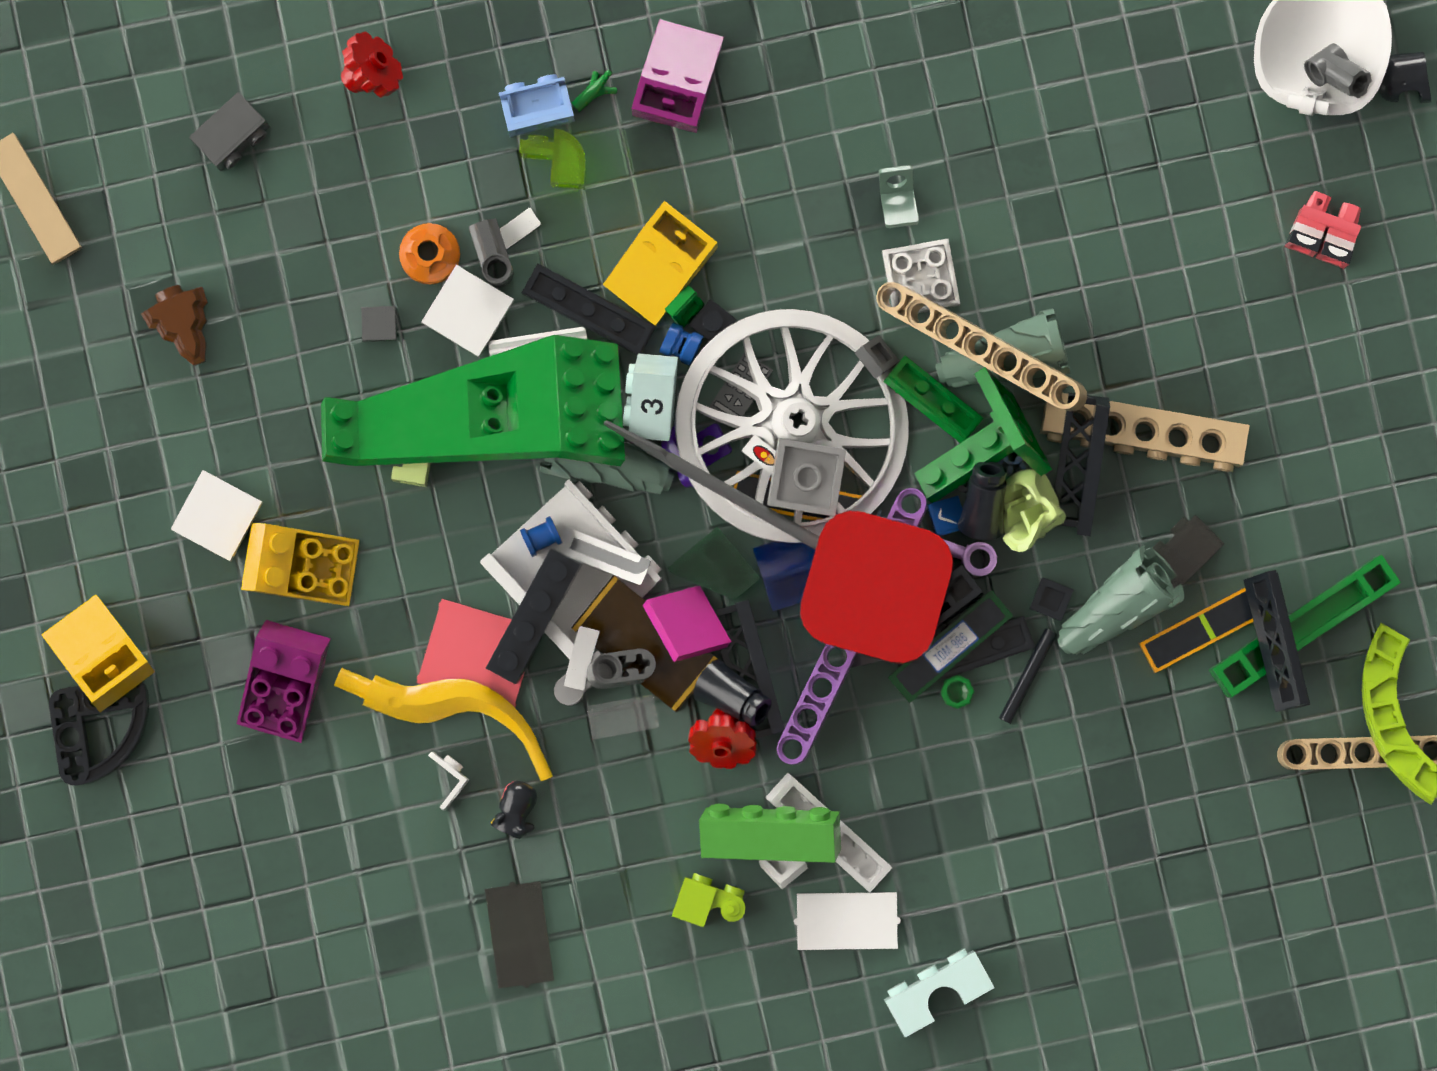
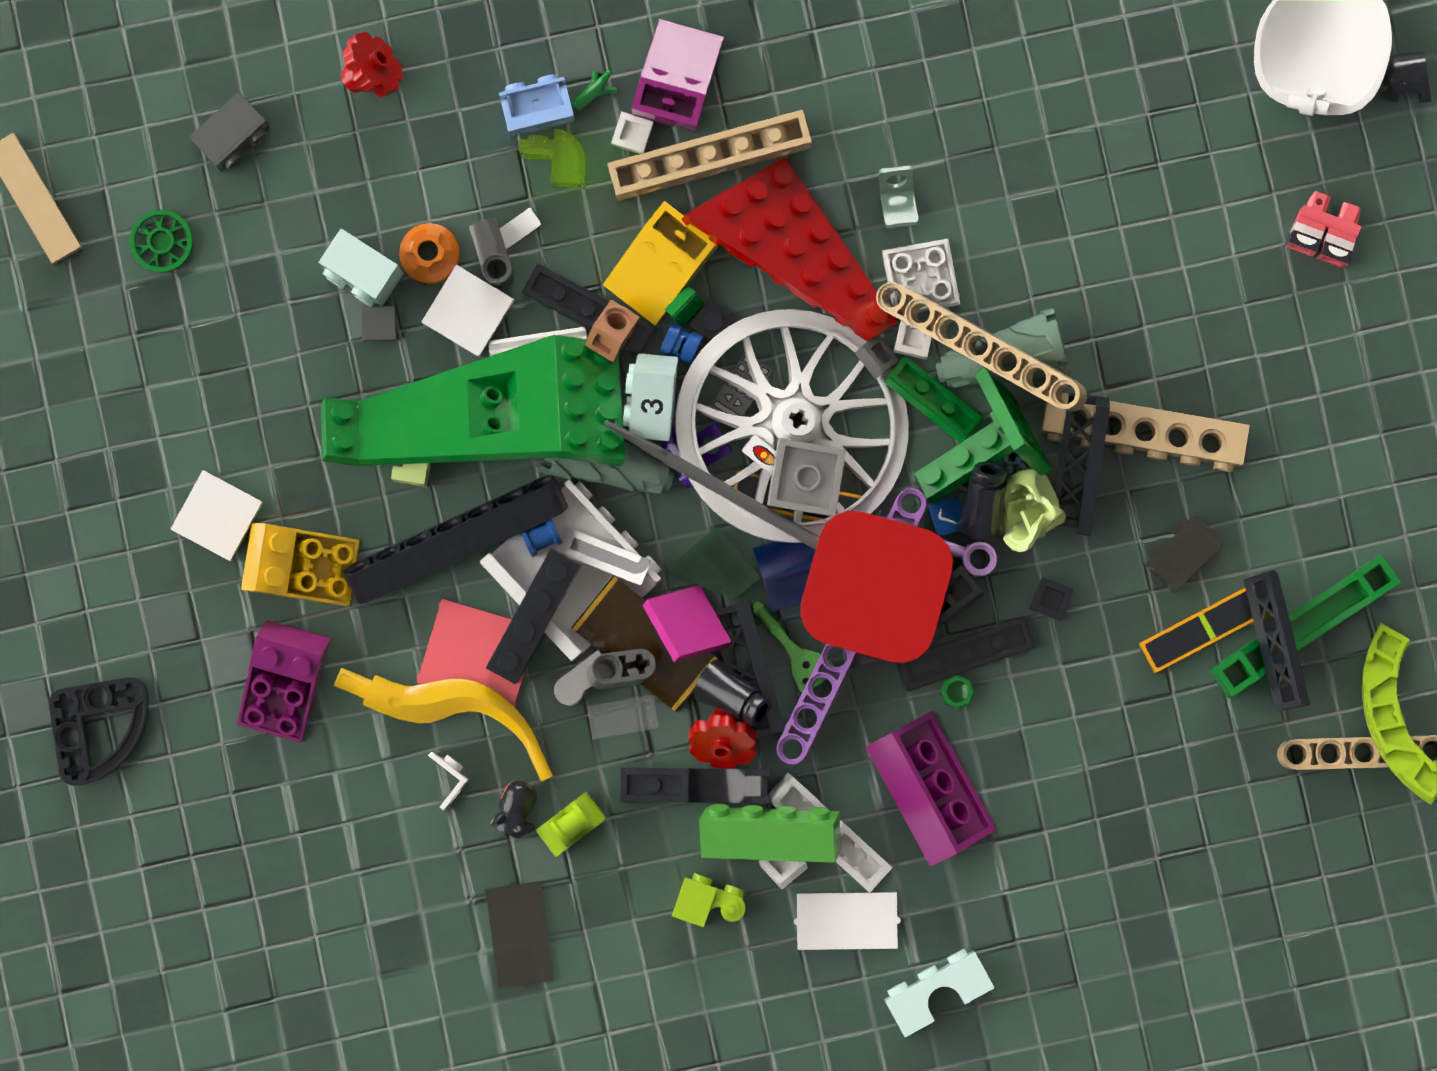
(98, 653): yellow slope -> none
(161, 241): none -> green wheel
(180, 320): reddish brown rock -> none
(361, 268): none -> light aqua brick
(455, 539): none -> black beam
(571, 824): none -> lime piece
(581, 658): white sticker -> none
(612, 330): none -> nougat brick
(632, 133): none -> white tile
(695, 785): none -> black piece
(709, 155): none -> tan brick
(784, 232): none -> red wing
(797, 655): none -> bright green piece
(911, 341): none -> white plate
(931, 788): none -> magenta slope
(951, 646): tile -> none
(1027, 676): black bar -> none
(1124, 602): sand green cone -> none
(1335, 68): dark grey piece -> none

